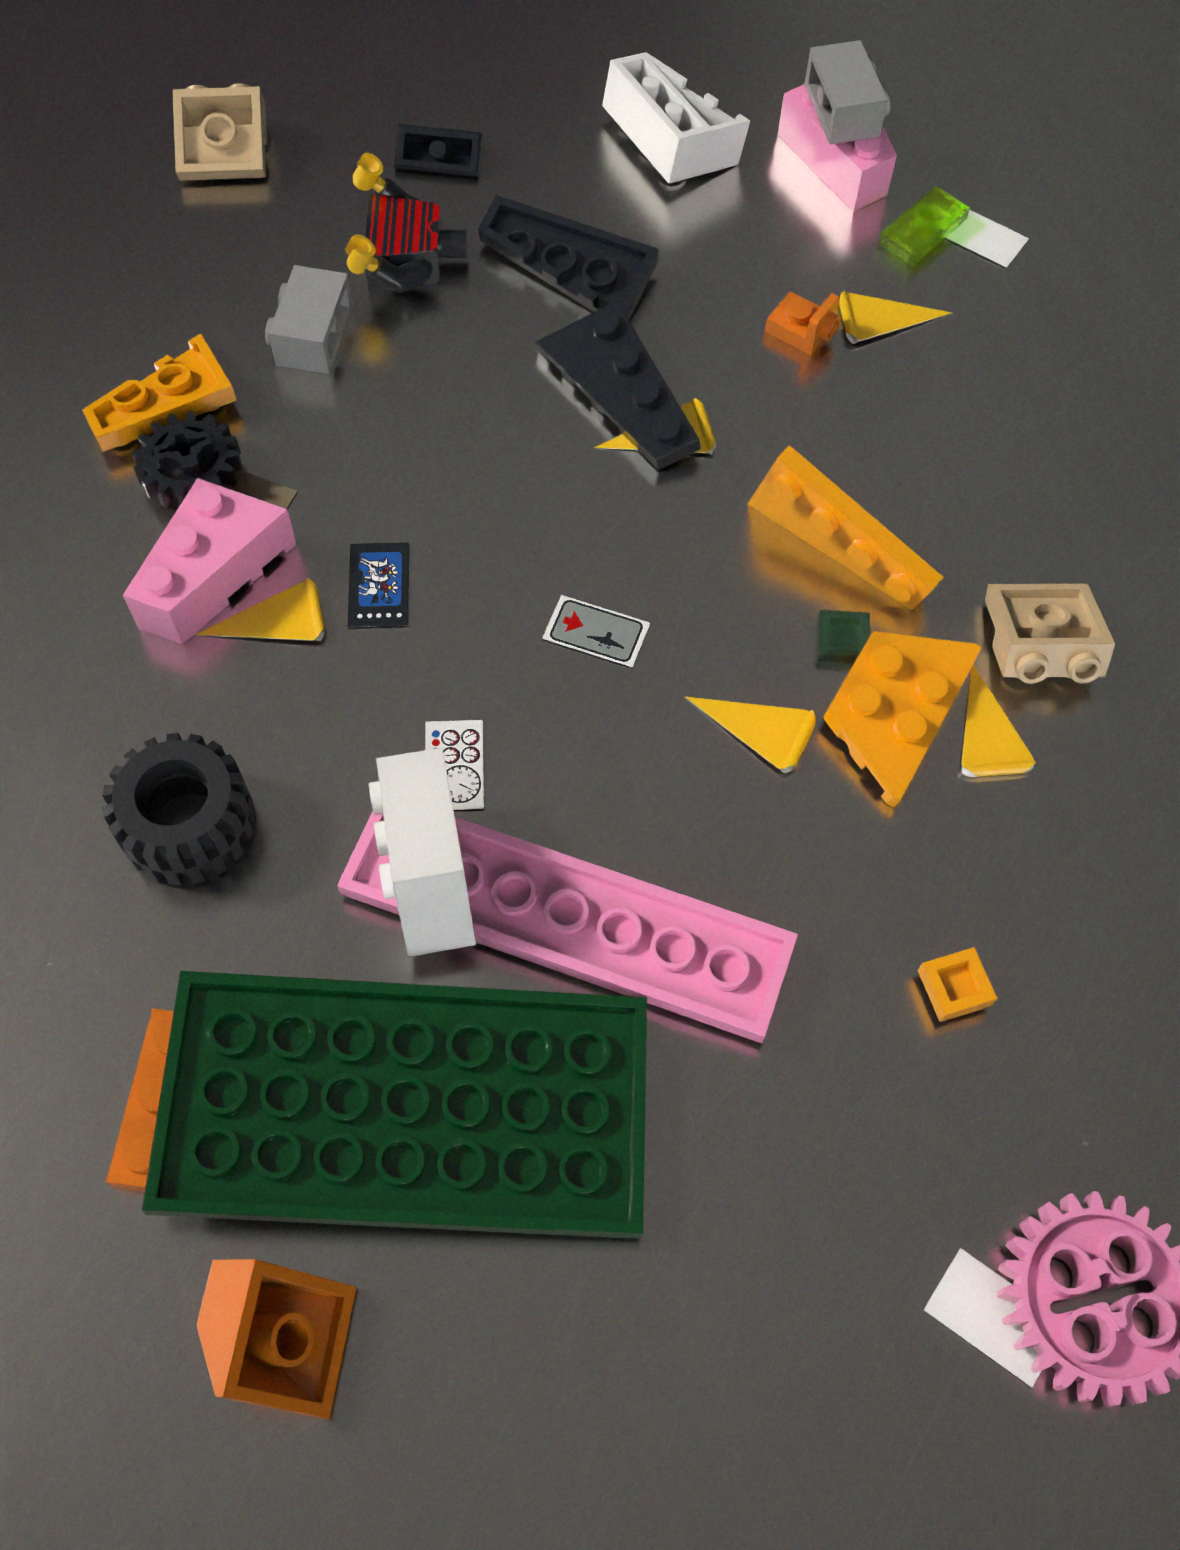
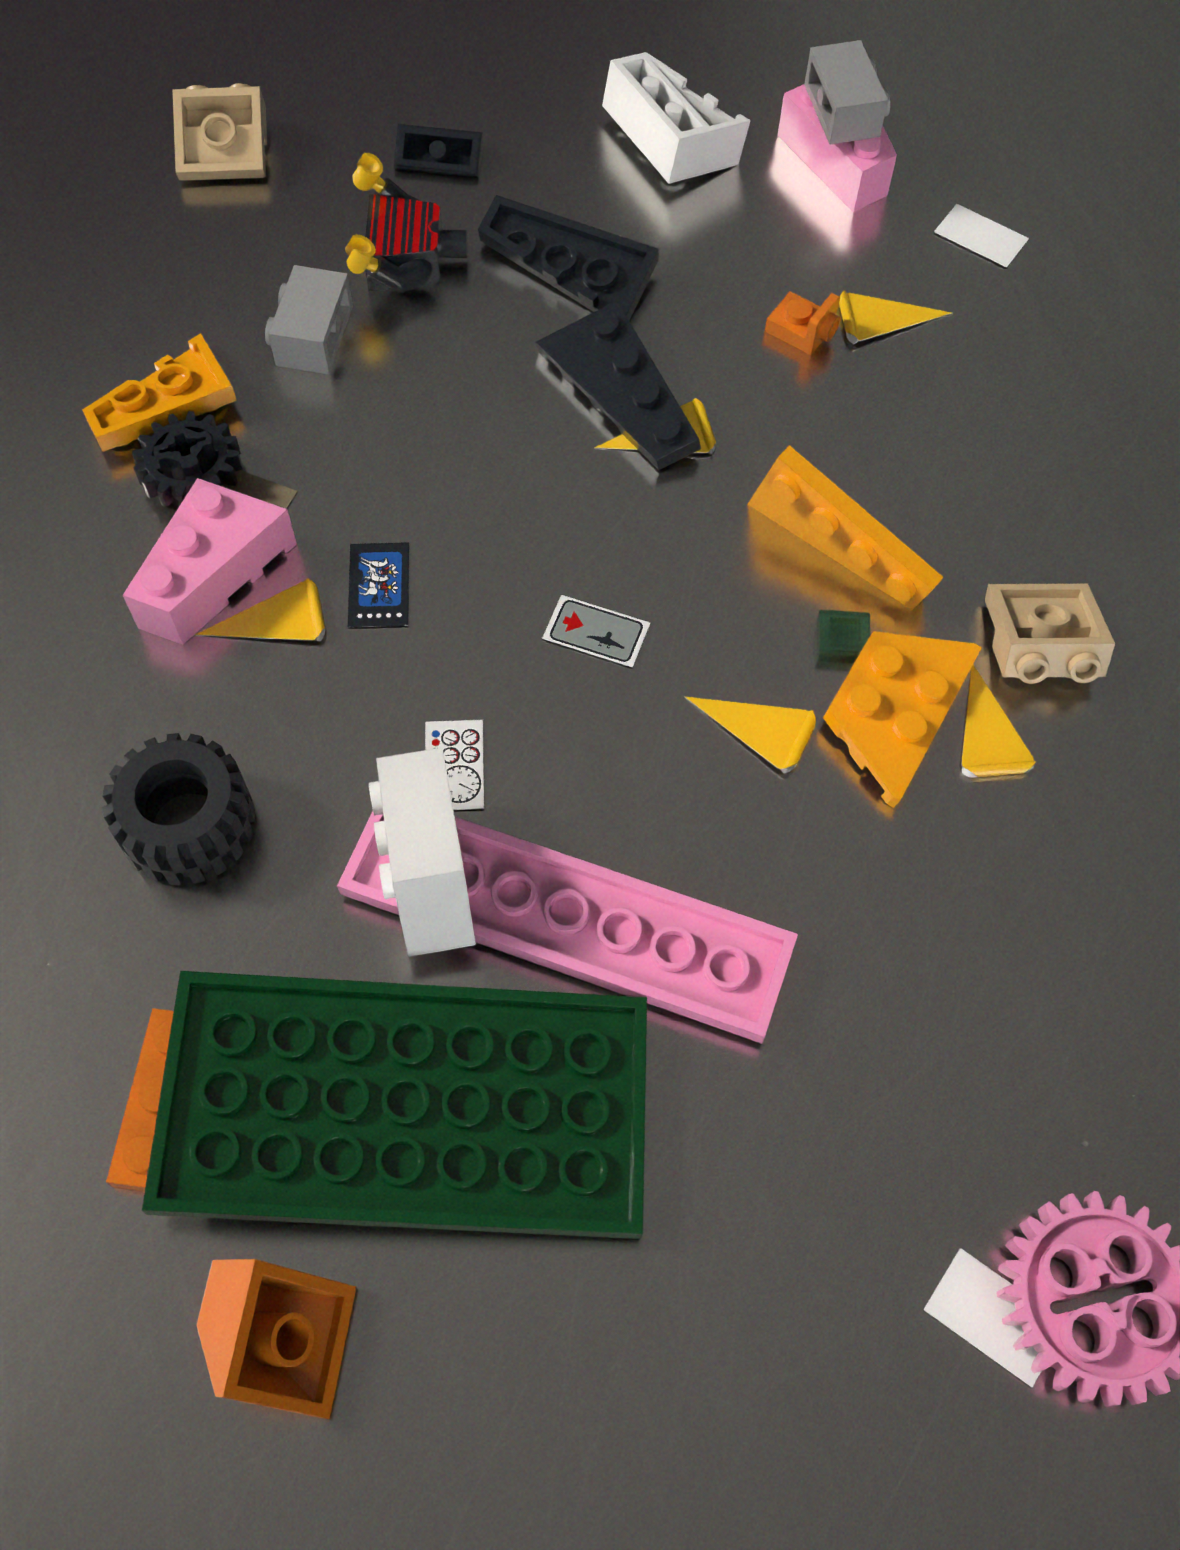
(924, 226): clear neon green plate -> none
(957, 984): light orange plate -> none

